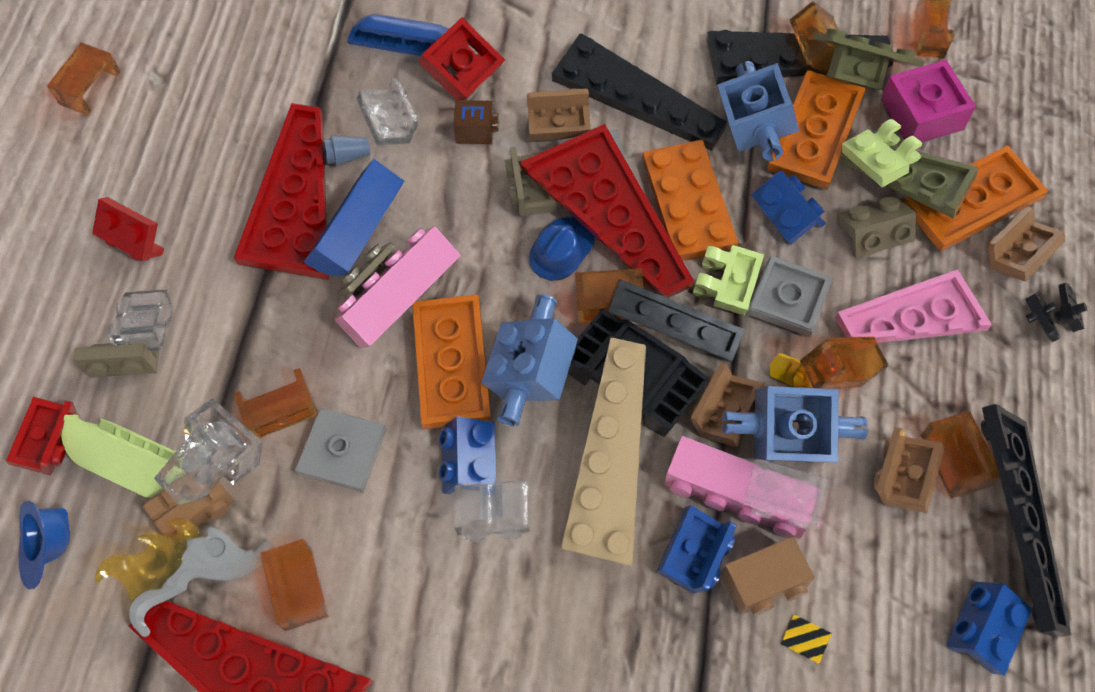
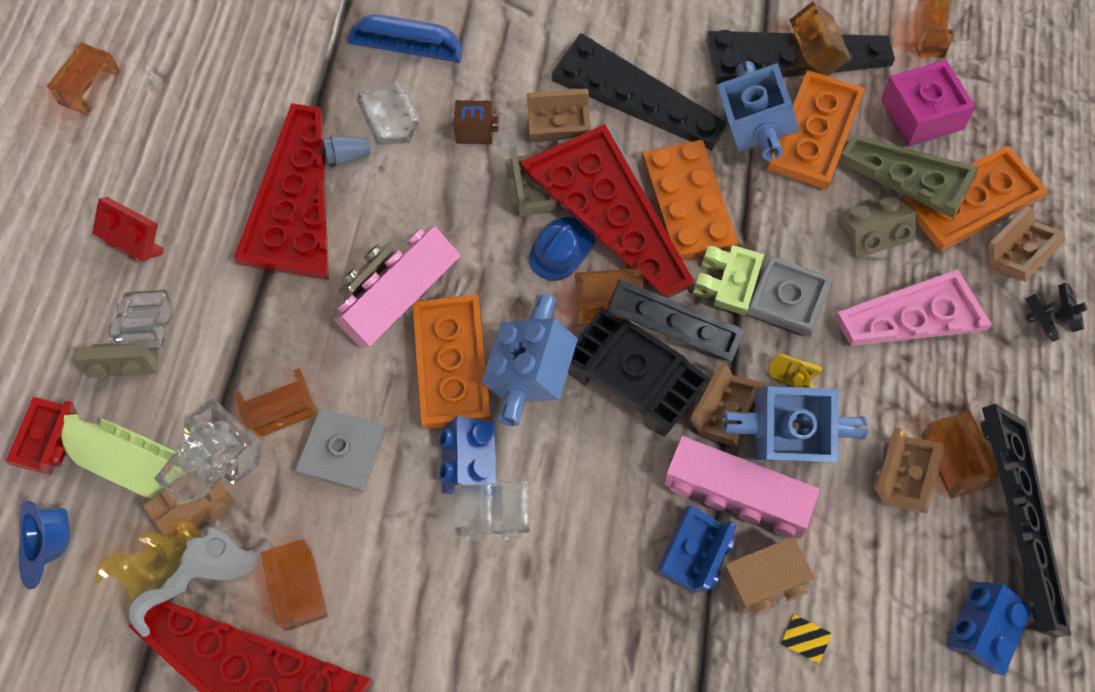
(355, 220): blue brick -> none
(455, 50): red brick -> none
(607, 483): tan wing -> none
(786, 493): clear bracket -> none
(788, 207): blue bracket -> none
(844, 362): clear orange panel -> none
(862, 63): olive bracket -> none
(876, 158): yellowish green plate -> none

